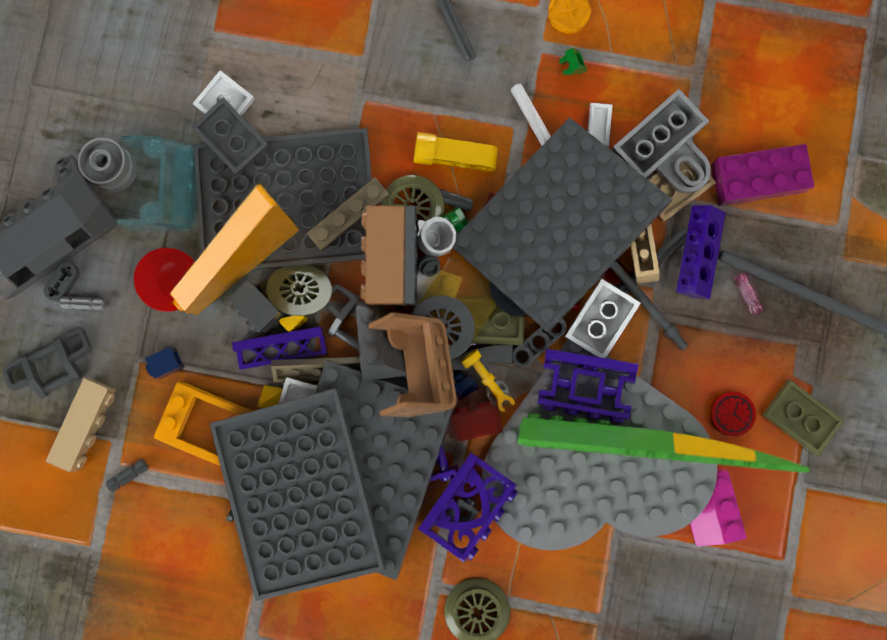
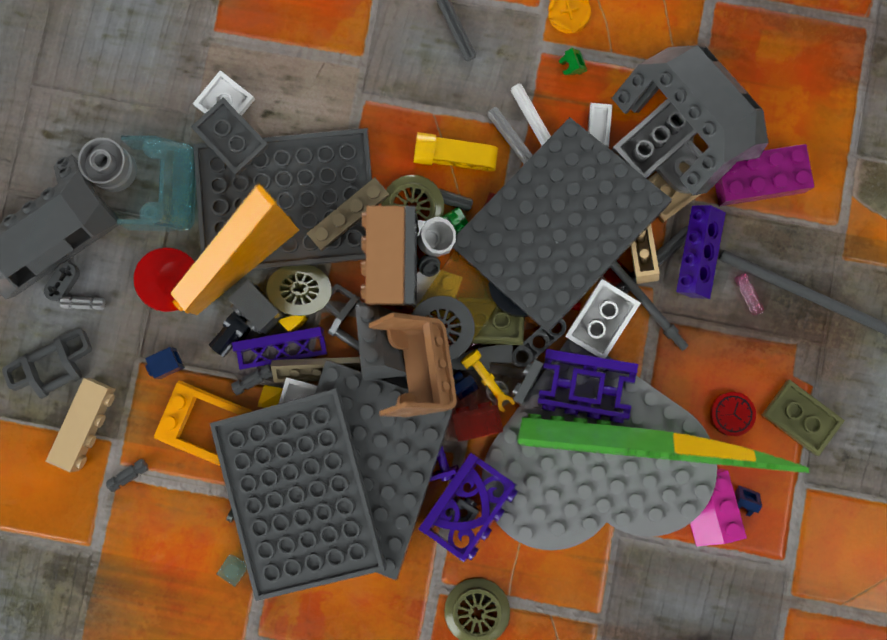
(232, 570): none -> clear light blue plate
(233, 331): none -> black piece
(252, 380): none -> dark grey axle
(509, 134): none -> light grey axle
(531, 373): none -> dark grey plate
(710, 103): none -> dark grey wedge
(748, 499): none -> dark blue tile

